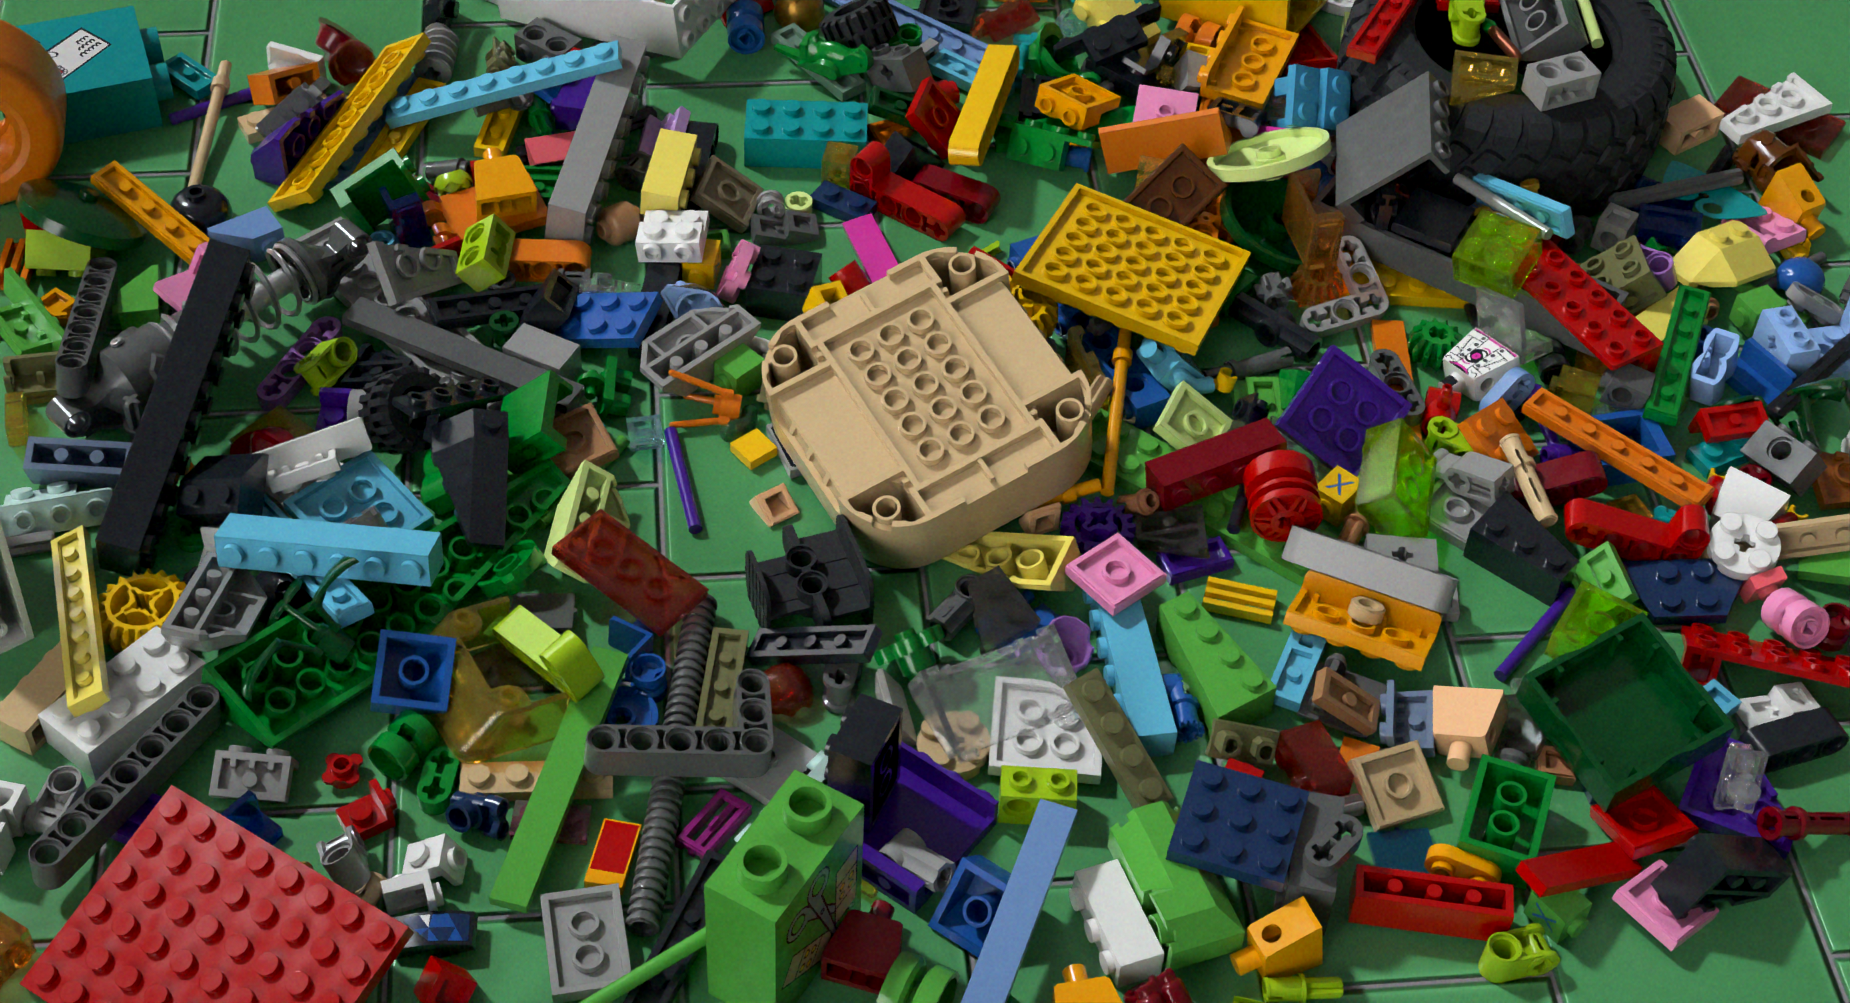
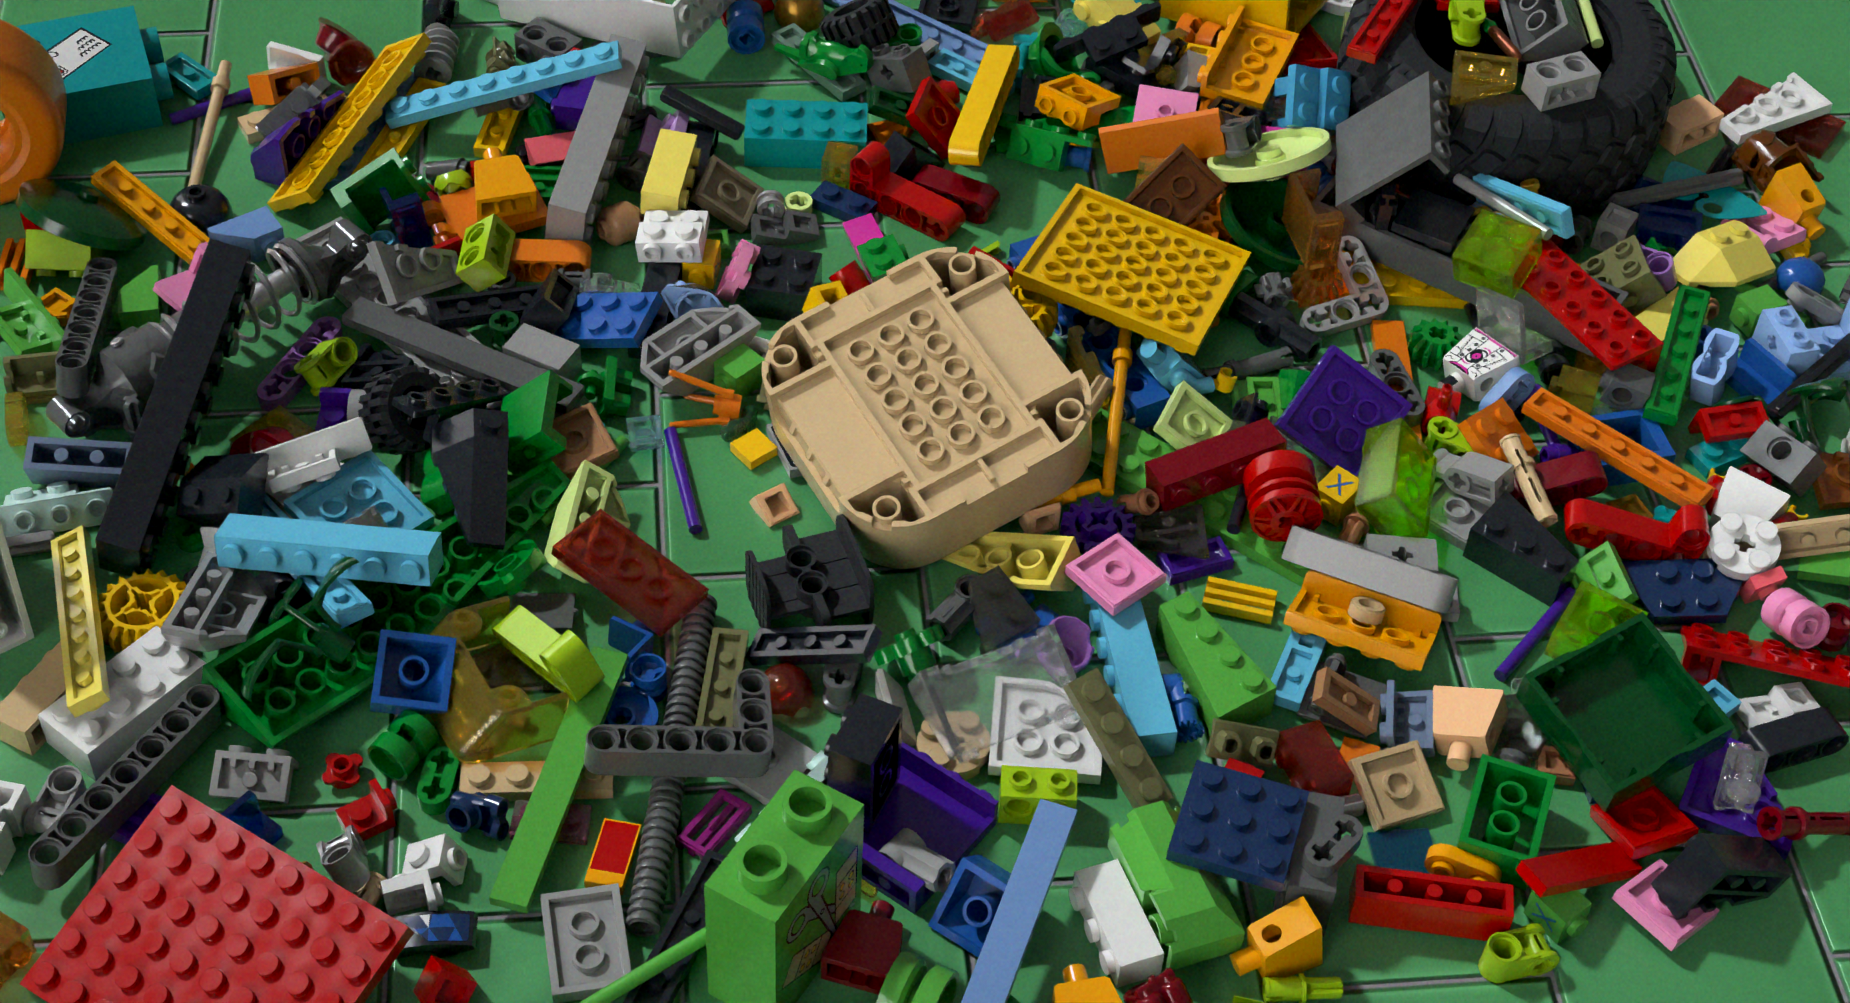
(702, 112): none -> black axle
(881, 255): none -> green bracket
(1241, 135): none -> dark grey piece

